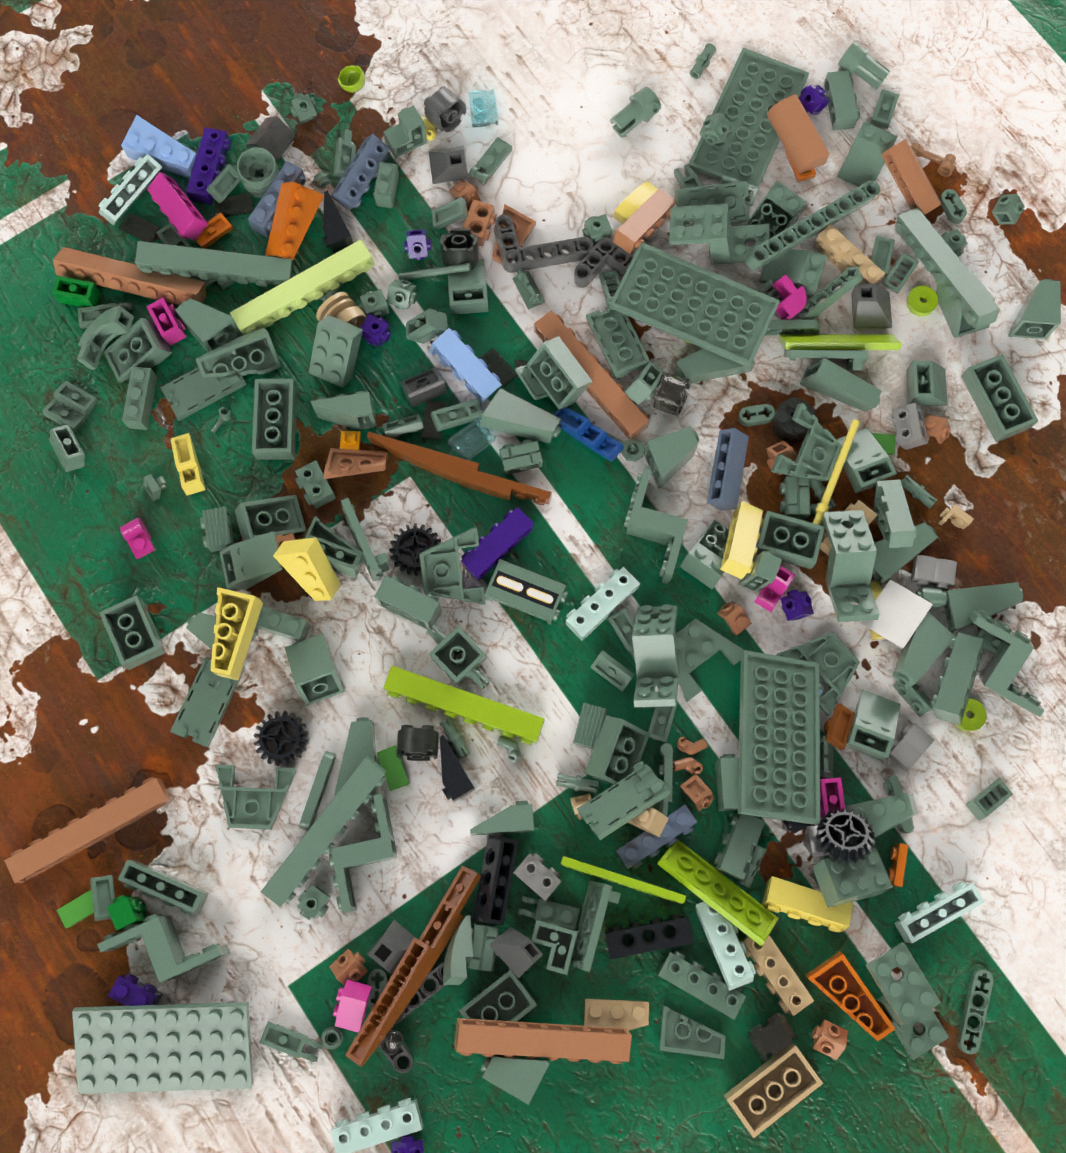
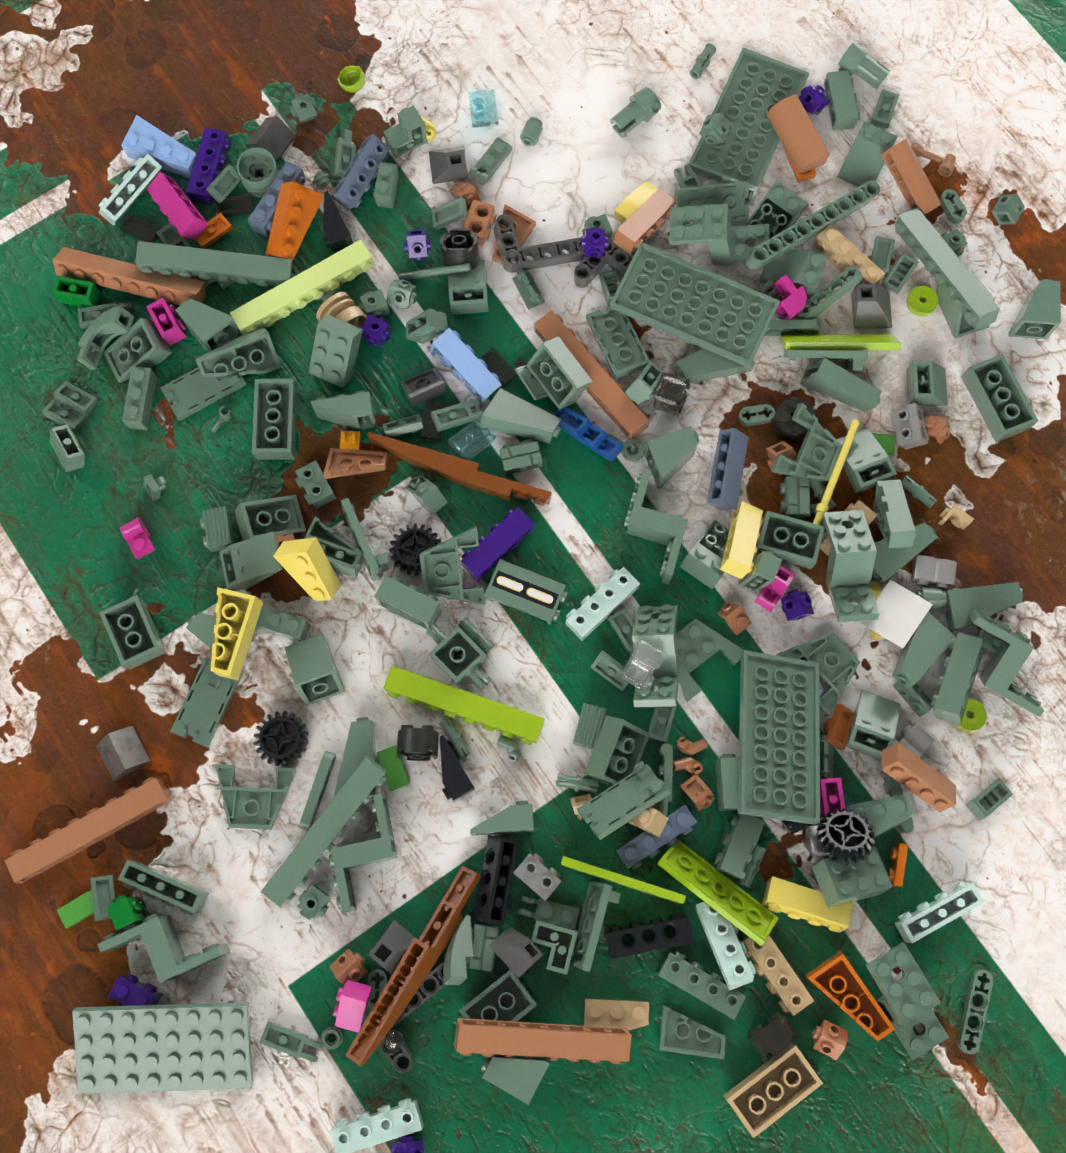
(122, 752): none -> flat silver slope
(187, 464): light yellow slope -> none
(426, 494): none -> sand green slope
(444, 109): dark grey brick -> none
(476, 635): none -> sand green pin
(531, 131): none -> sand green brick
(594, 242): none -> dark purple brick
(641, 665): none -> clear brick
(918, 777): none -> nougat brick

